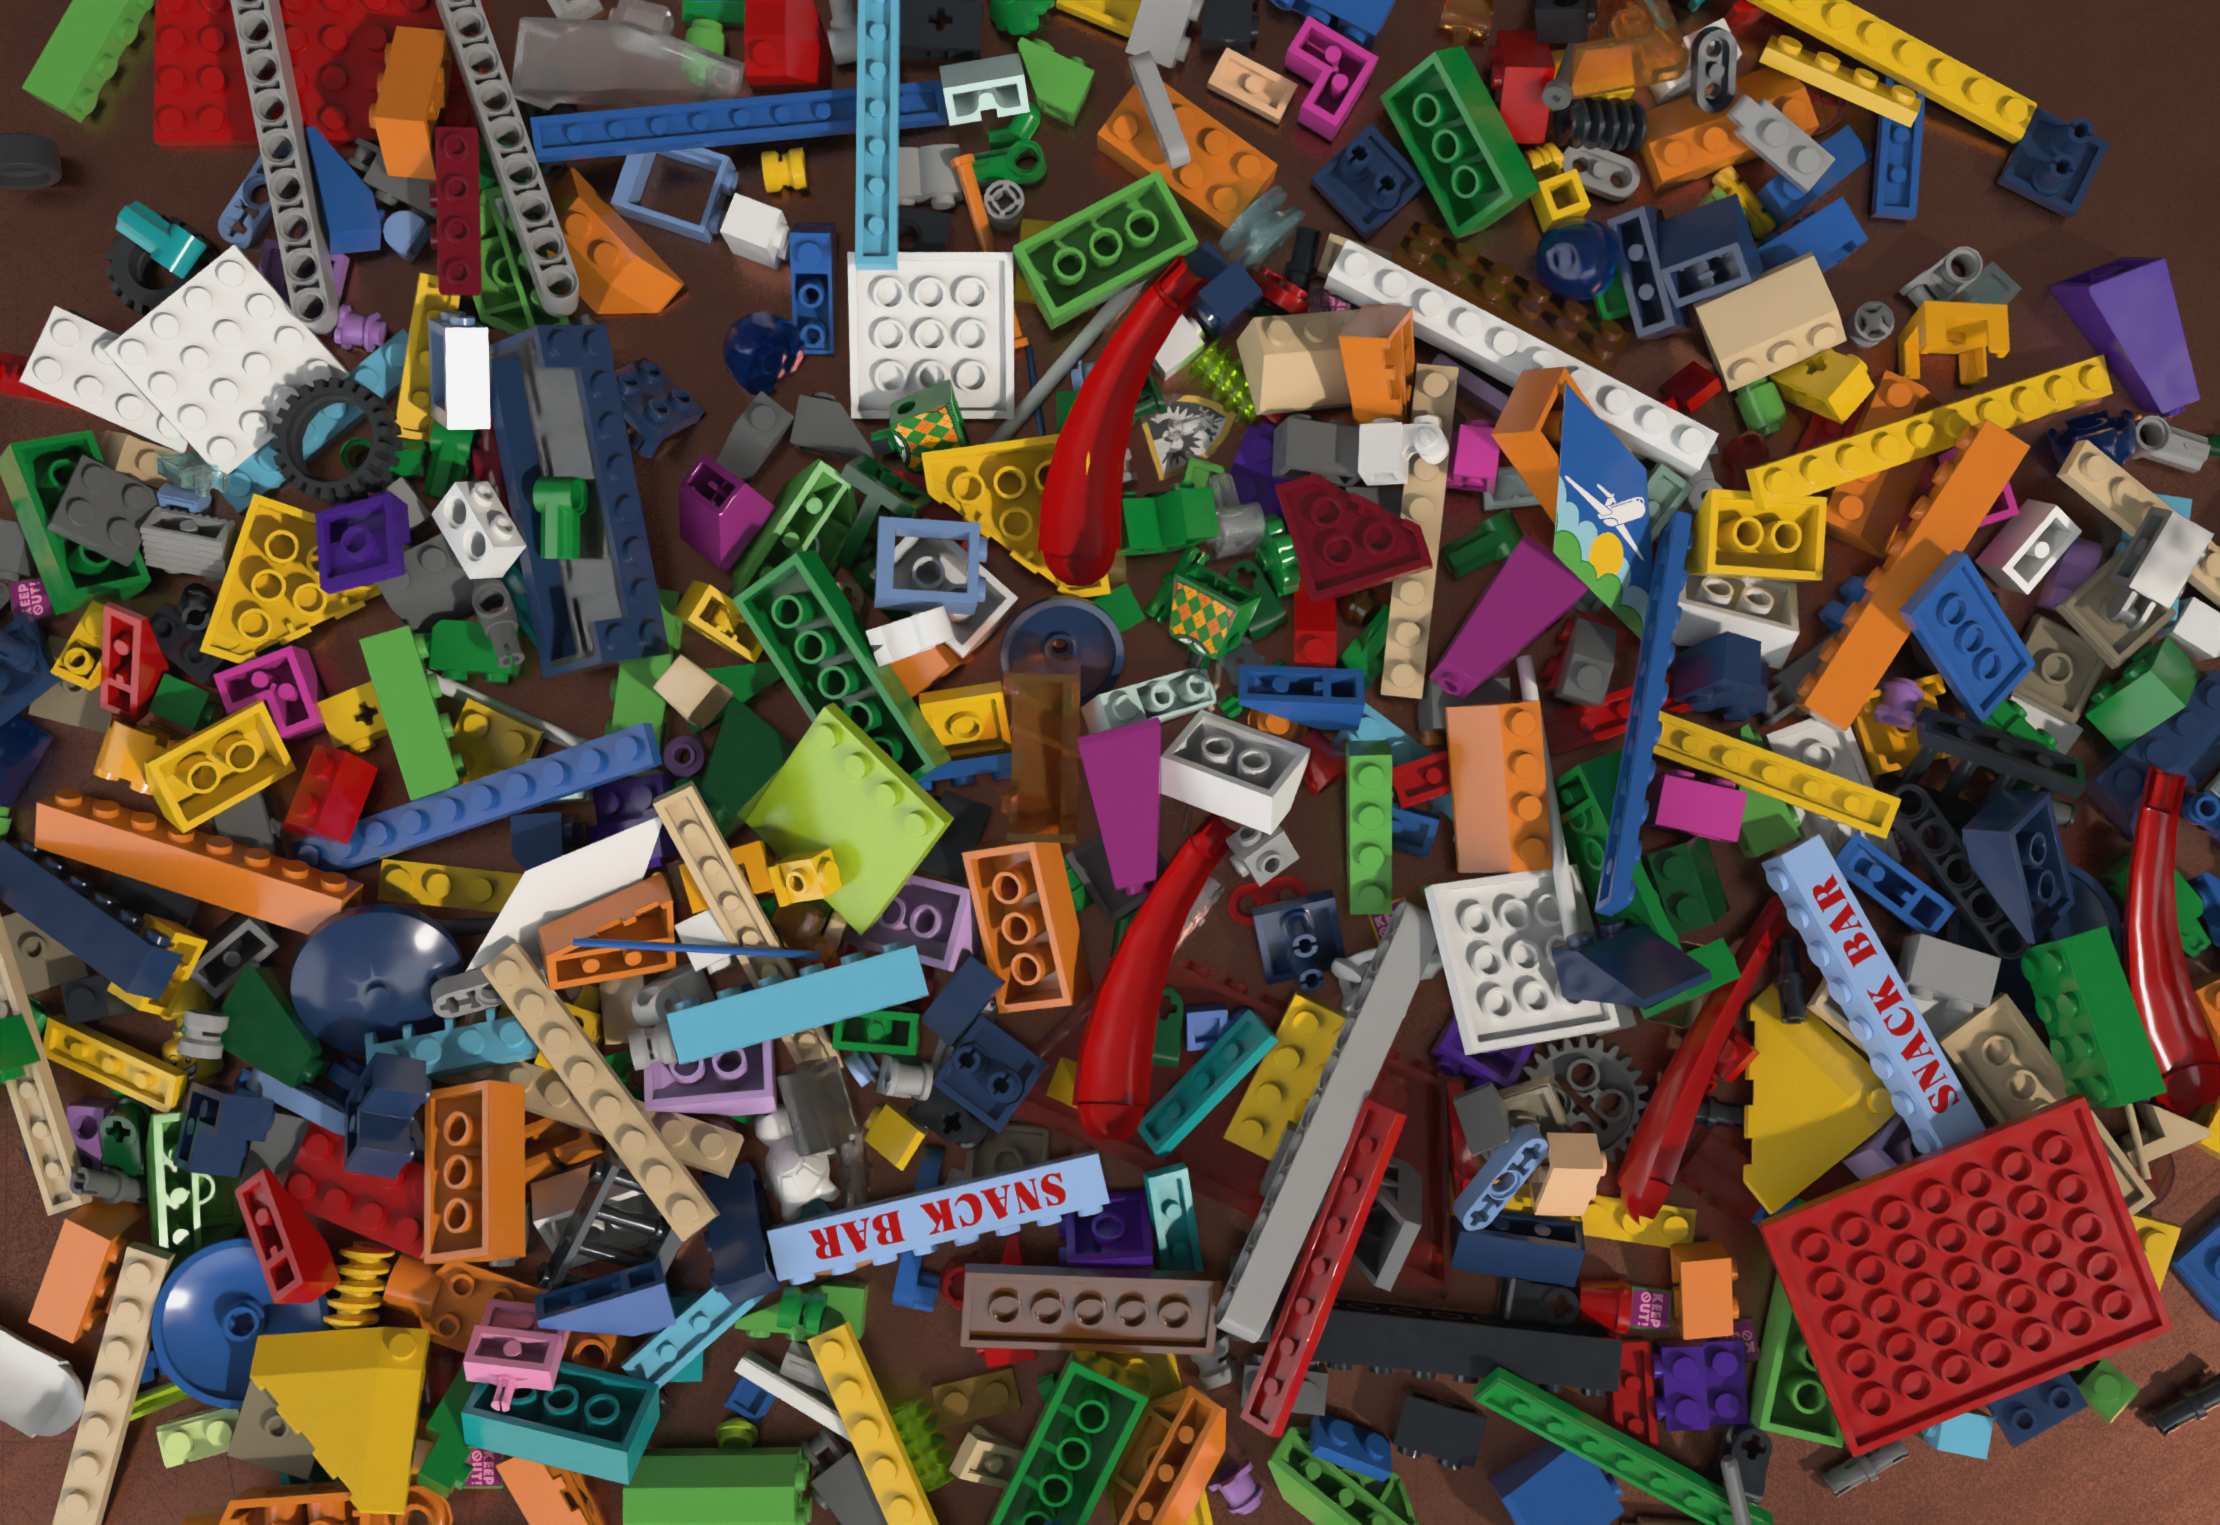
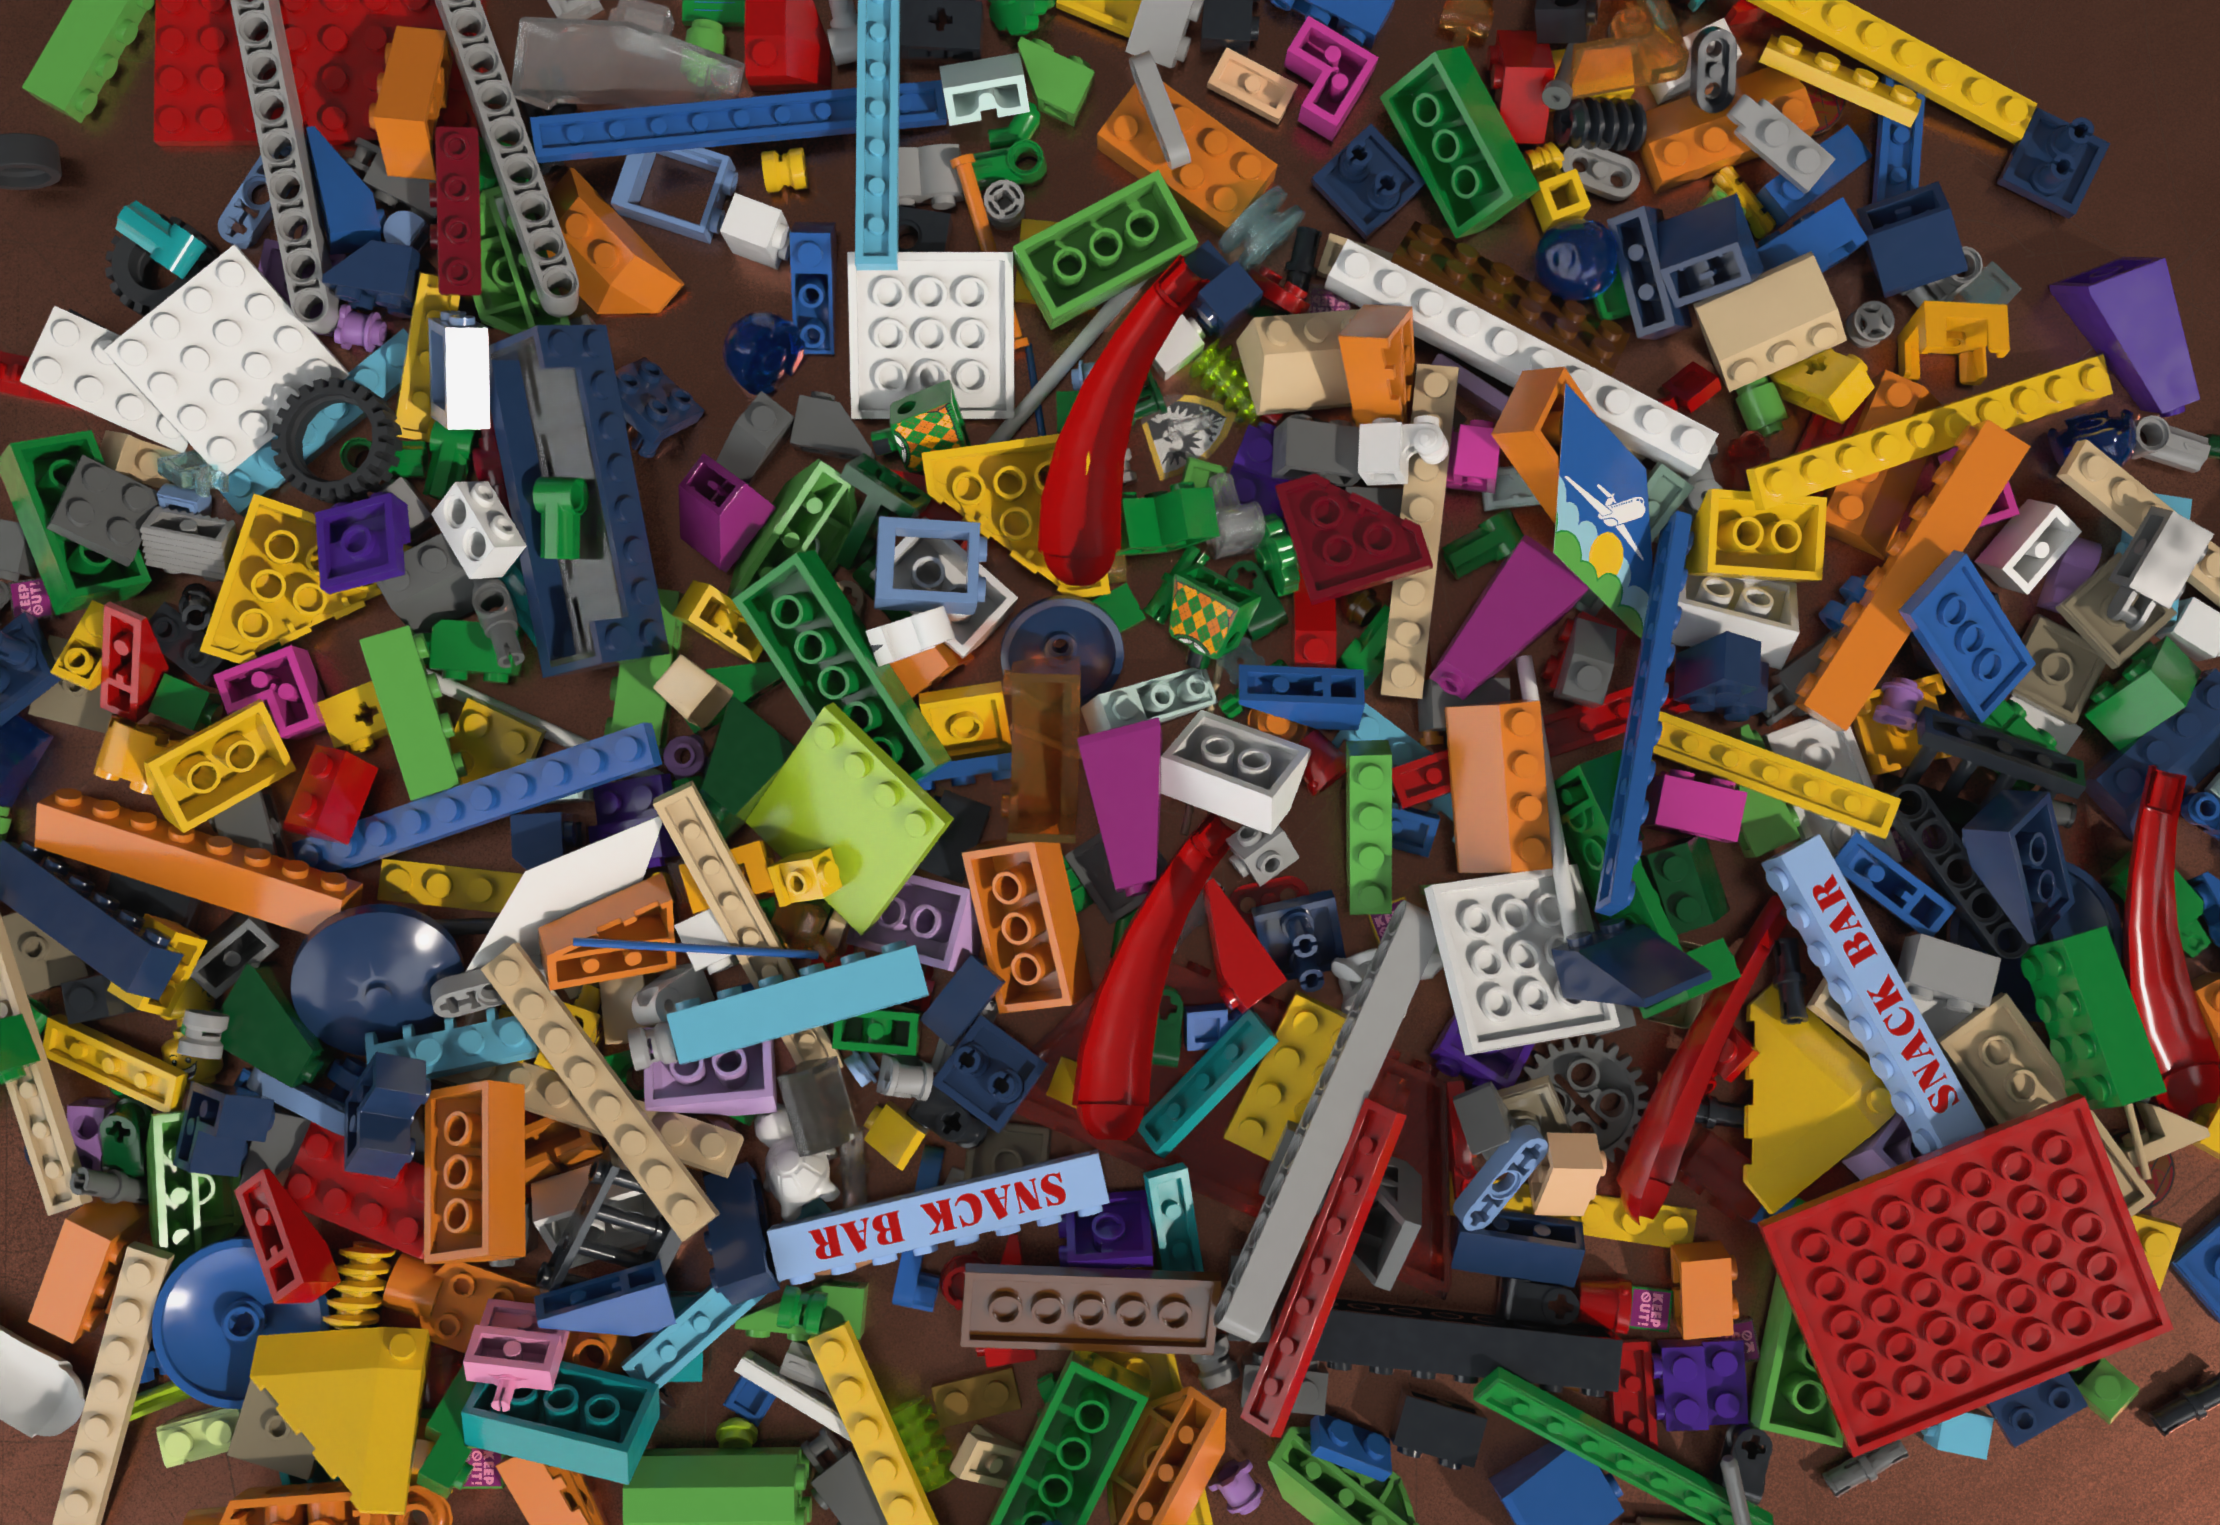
(379, 277): none -> dark blue slope
(1239, 958): none -> red slope
(1912, 239): none -> dark blue slope

